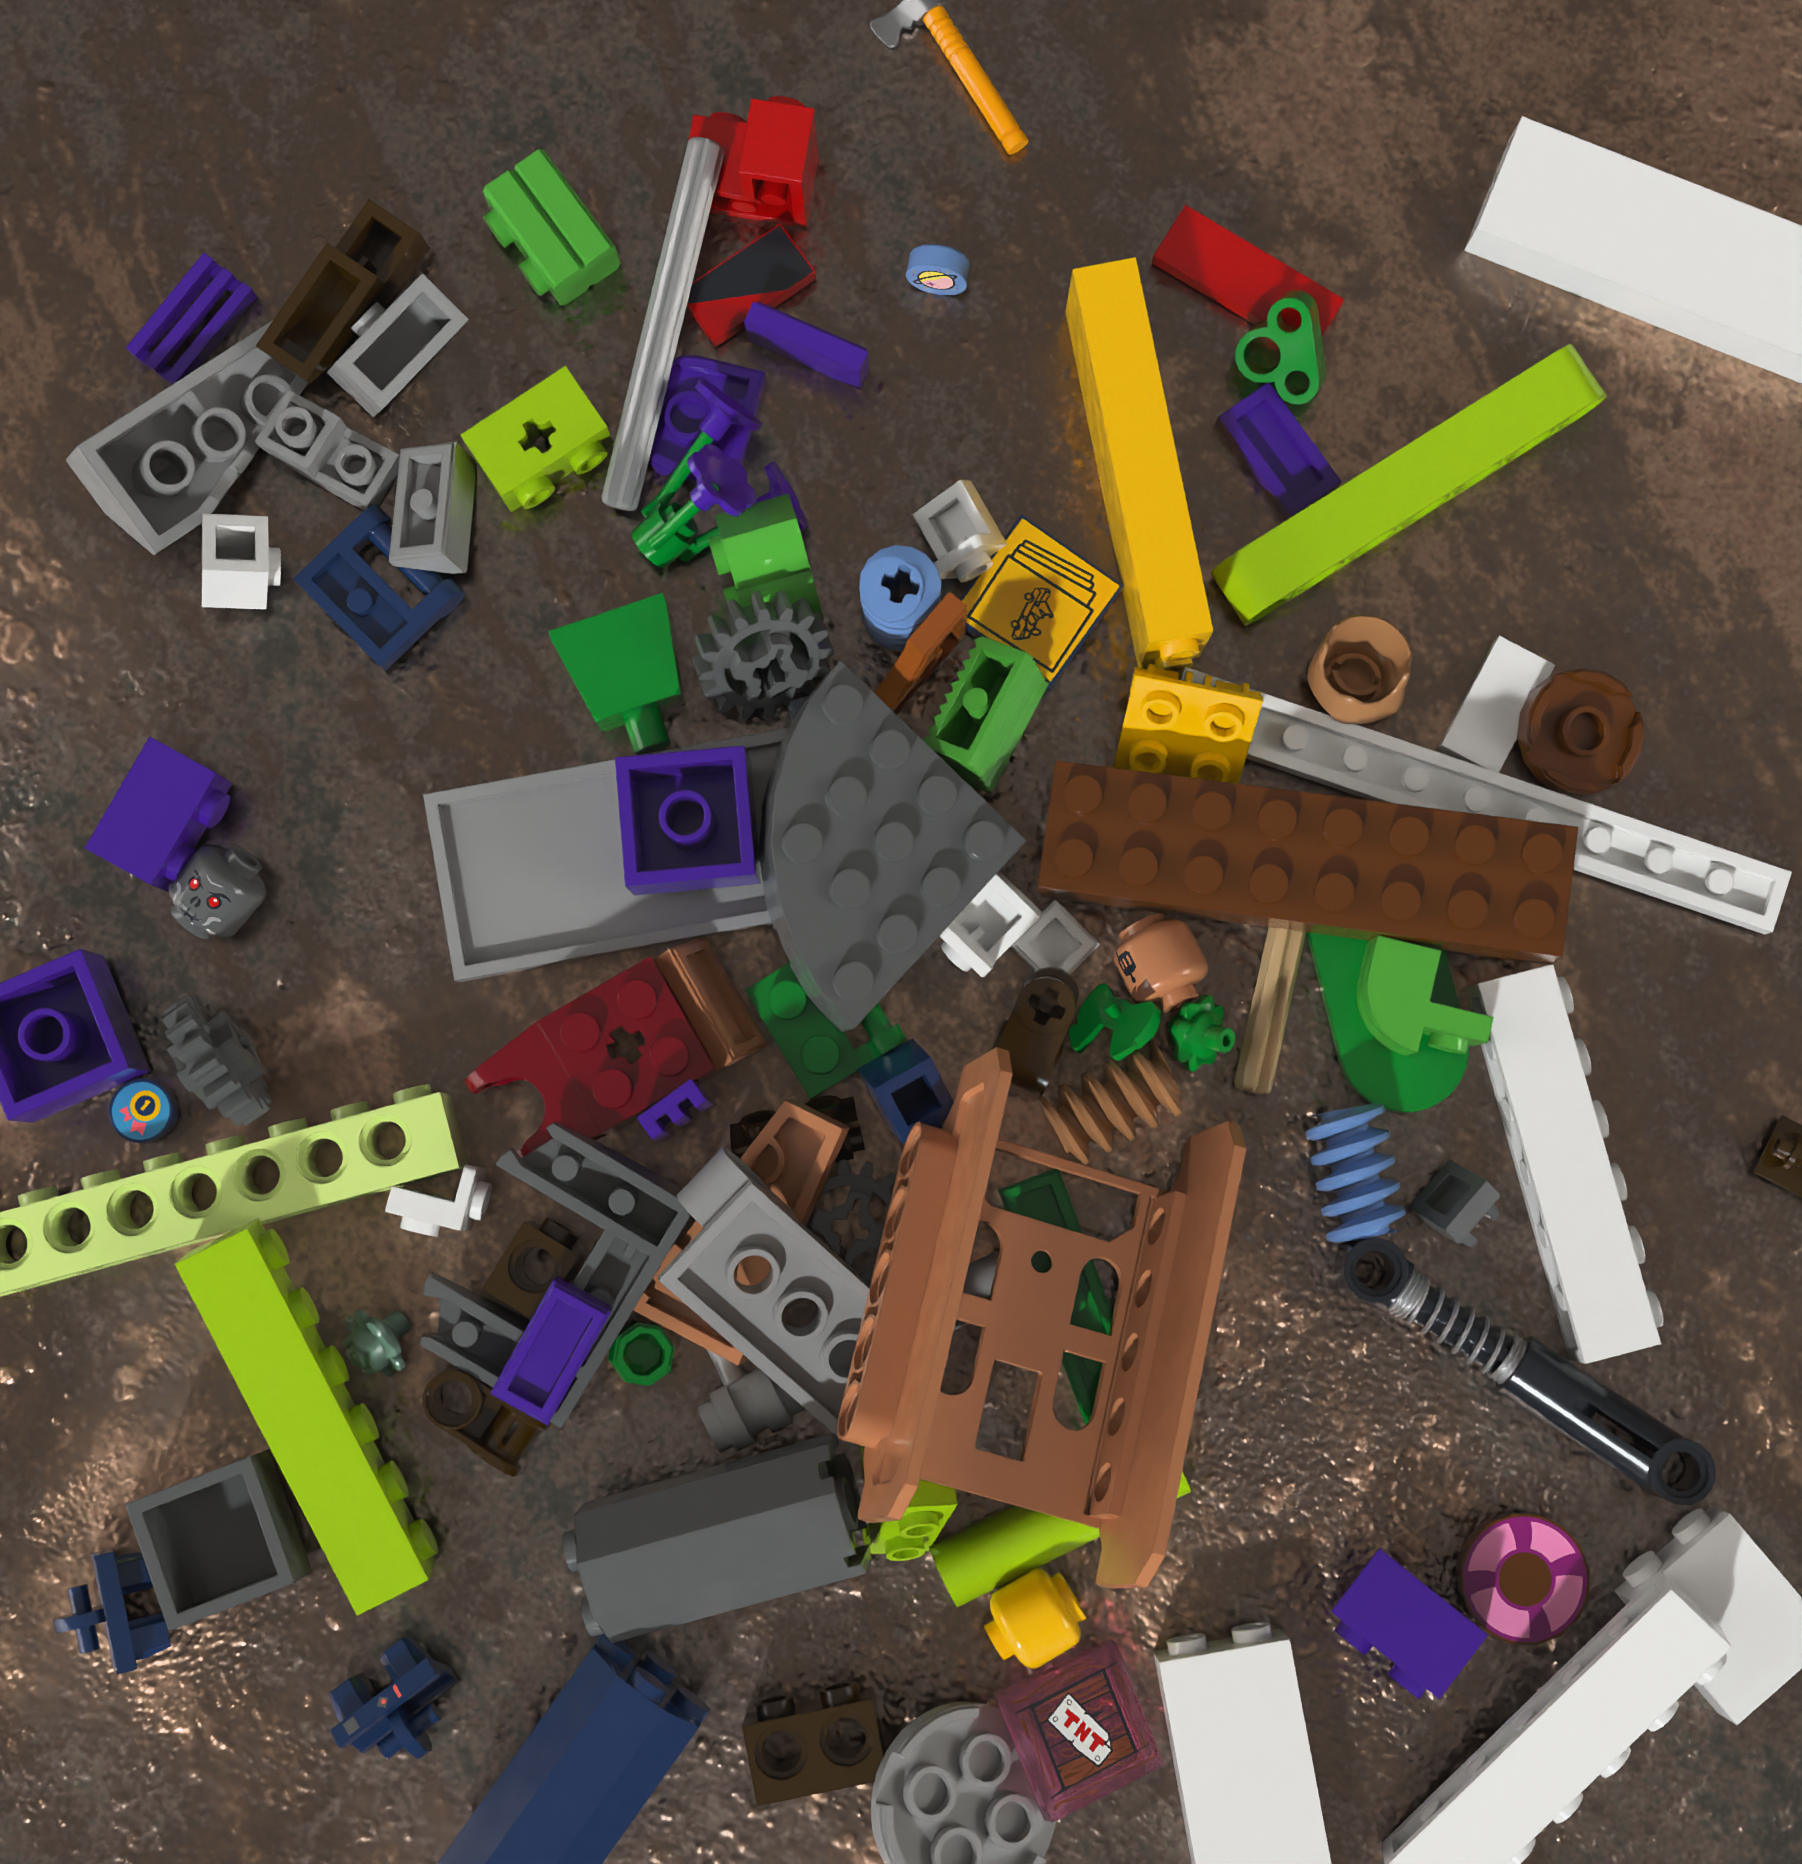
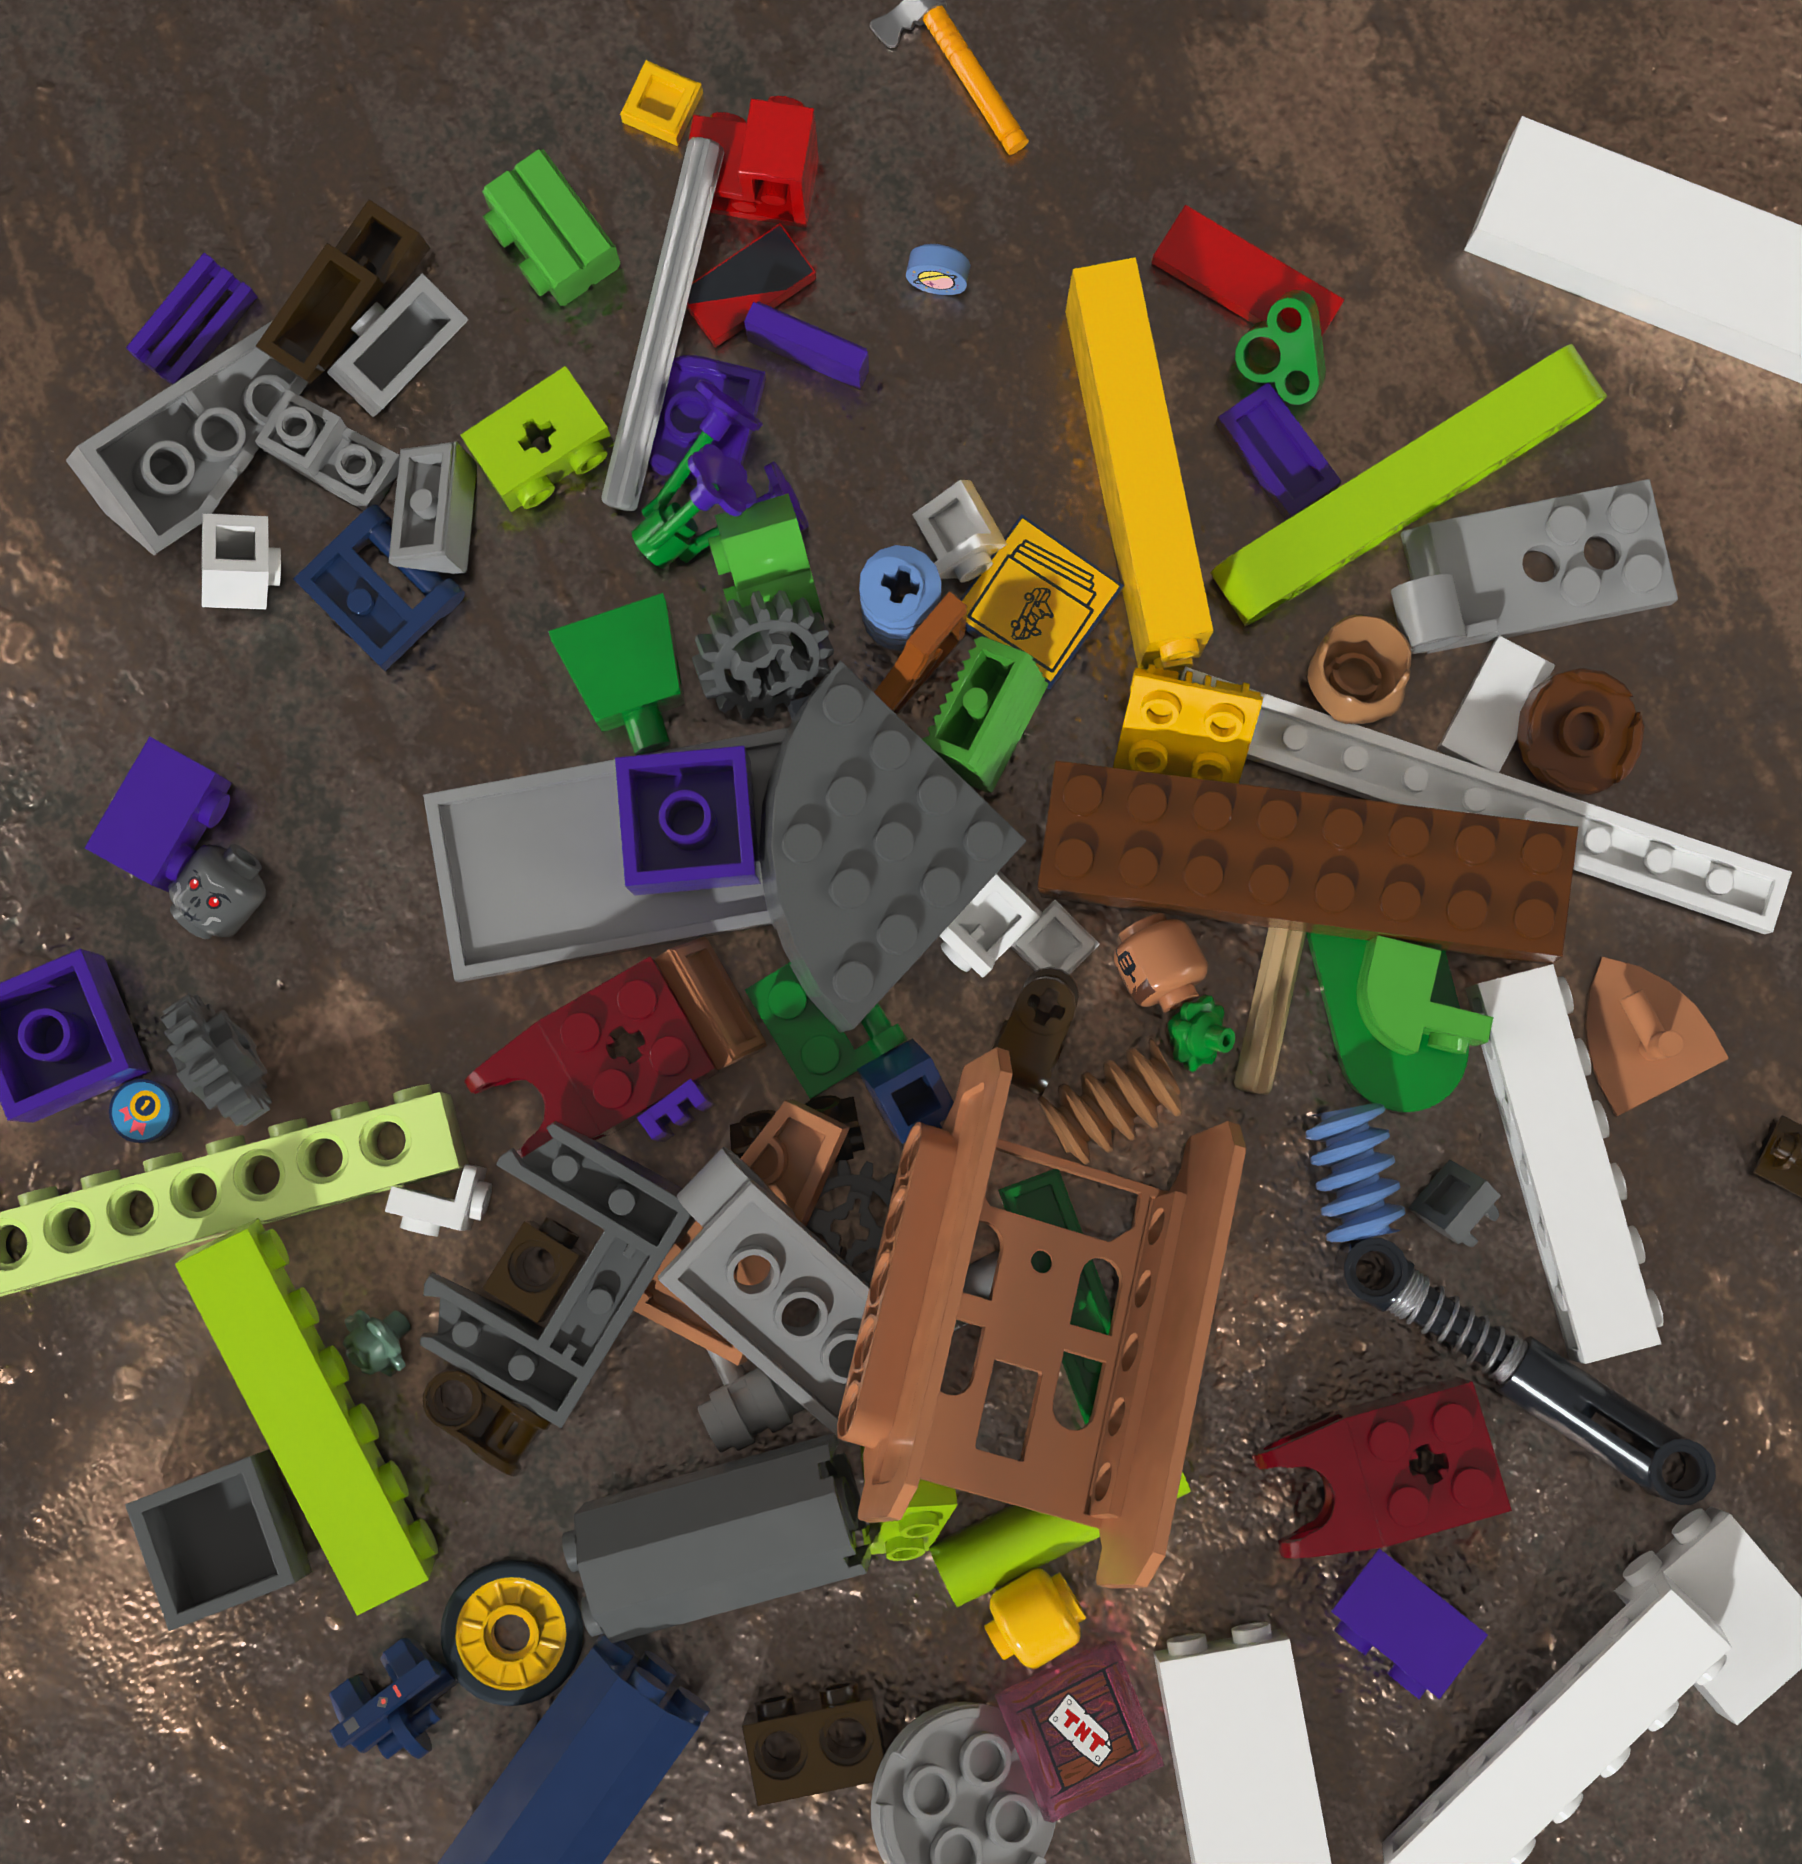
(126, 1638): dark blue hips -> none
(470, 1641): none -> wheel
(551, 1350): dark purple tile -> none
(641, 1353): green tile -> none
(661, 103): none -> yellow tile
(1131, 1023): green piece -> none
(1368, 1477): none -> dark red brick
(1473, 582): none -> light grey hinge
(1522, 1578): tile -> none
(1643, 1035): none -> nougat shield

